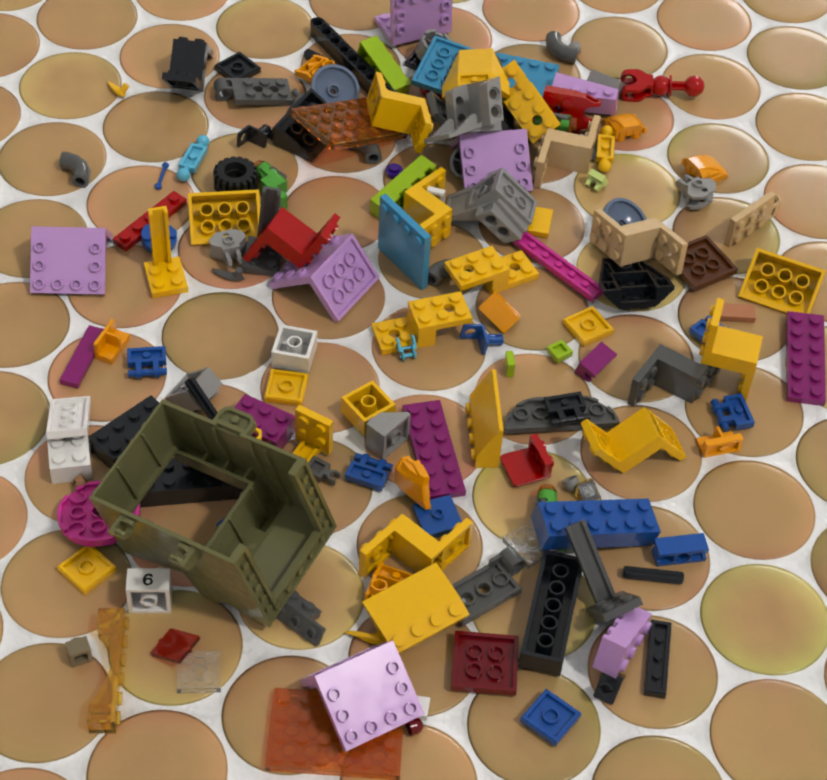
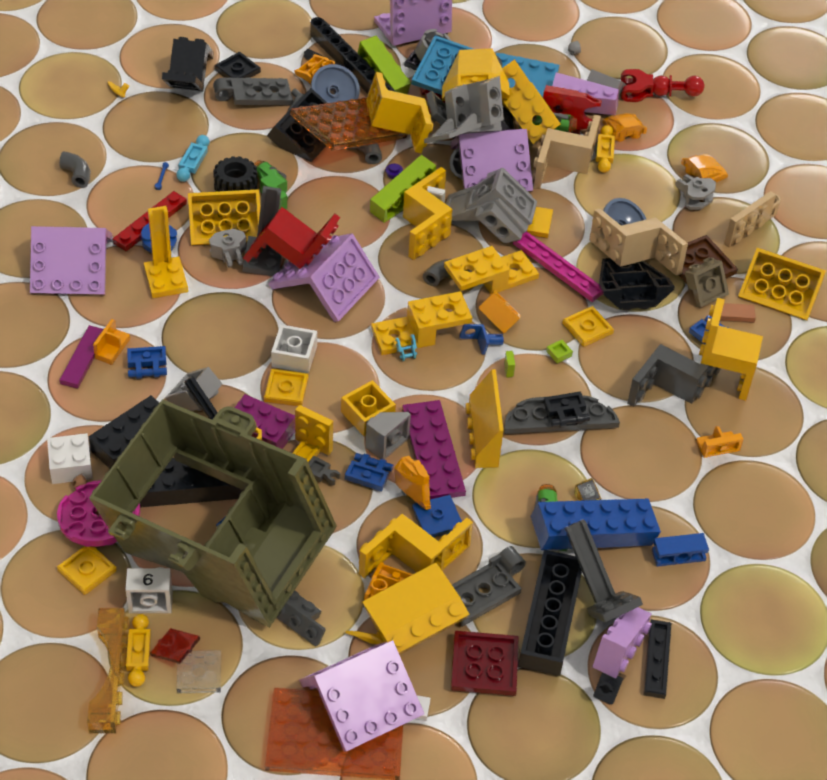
(68, 418): white plate -> none
(78, 651): dark tan plate -> none
(138, 650): none -> yellow plate
(233, 276): dark grey bar -> none
(254, 135): black bracket -> none
(404, 241): dark azure plate -> none
(414, 726): dark red hinge -> none
(525, 543): clear plate -> none
(529, 463): red bracket -> none
(550, 717): blue plate -> none
(559, 49): dark grey cylinder -> none
(570, 482): light grey hinge -> none
(595, 361): magenta hinge -> none
(598, 178): yellowish green tile -> none
(632, 440): yellow bracket -> none
(653, 574): black axle -> none
(707, 281): none -> dark tan plate
(738, 412): blue plate -> none
(805, 358): magenta plate -> none

